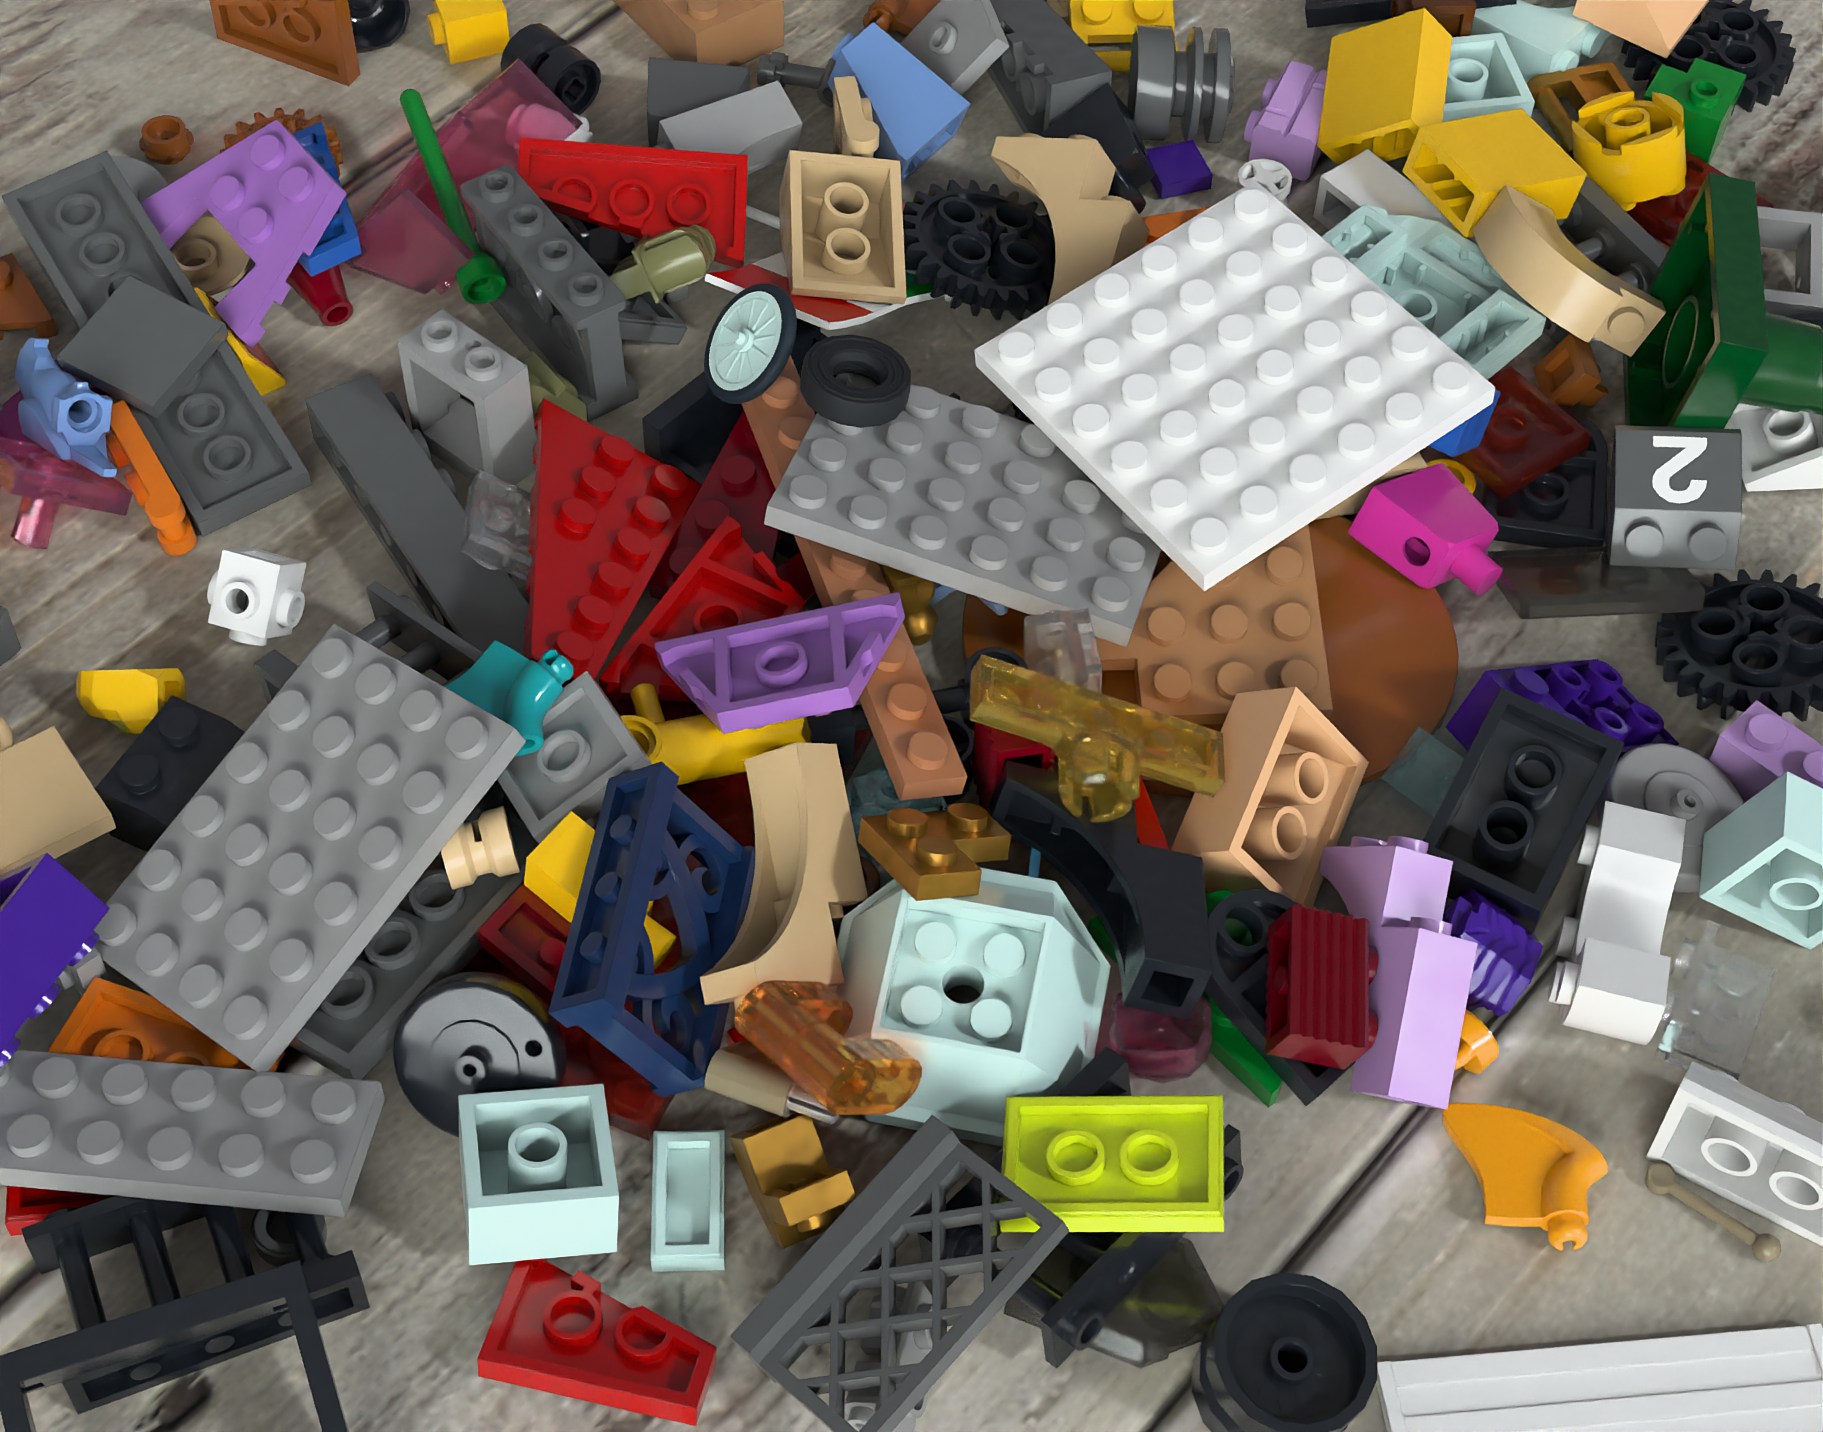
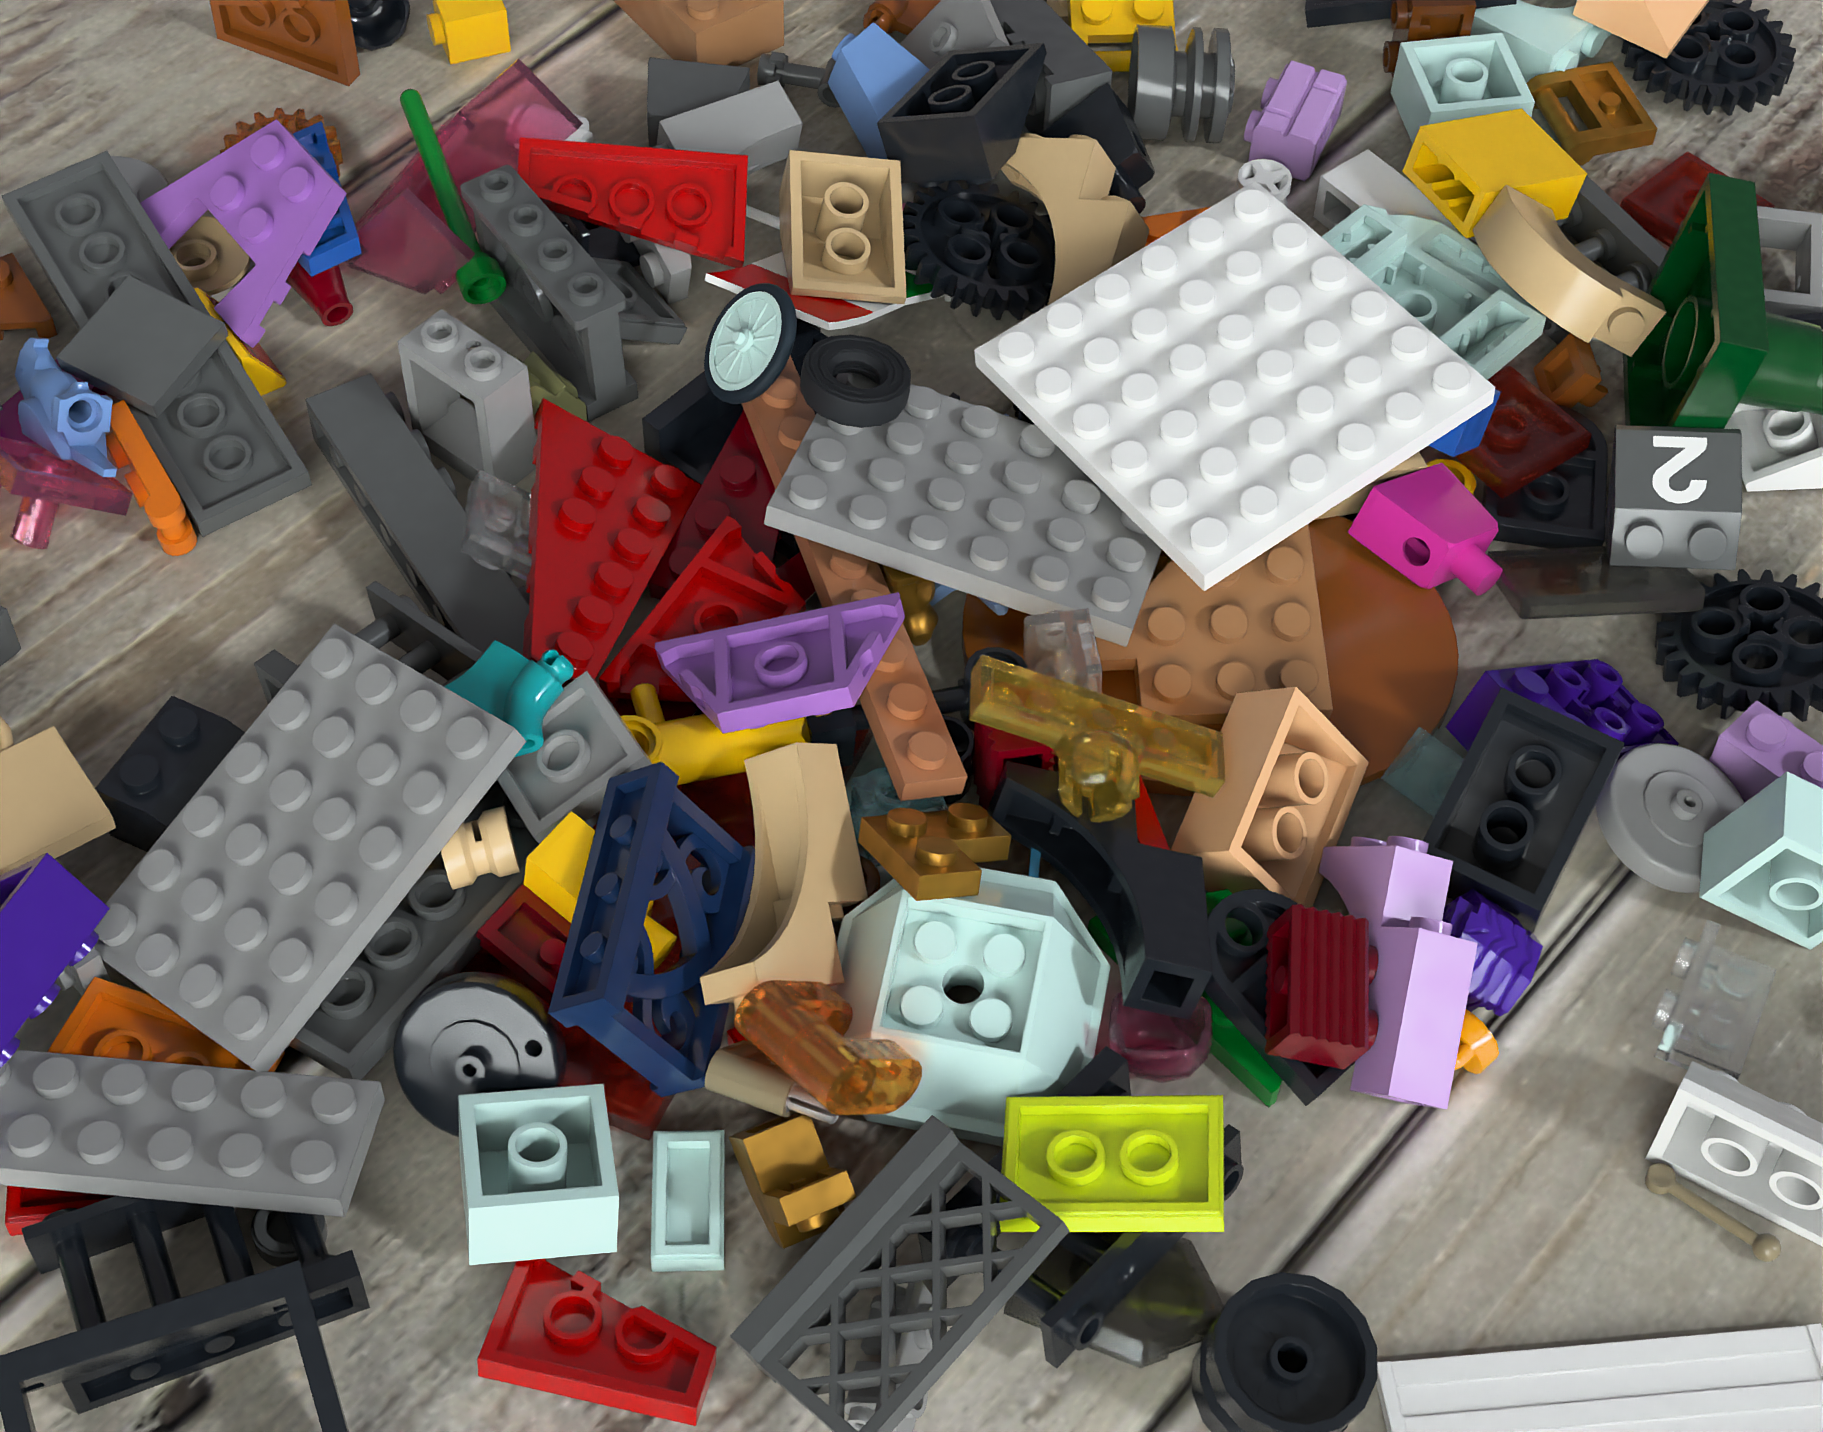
(128, 696): yellow rock -> none
(165, 140): dark orange plate -> none
(256, 594): white brick -> none
(557, 64): black wheel -> none
(665, 262): olive arm -> none
(852, 120): tan plate -> none
(963, 115): none -> black slope
(1179, 170): dark purple tile -> none
(1384, 86): yellow brick -> none
(1527, 1168): light orange arm -> none
(1612, 947): white brick -> none
(1632, 146): yellow brick -> none
(1707, 98): green brick -> none

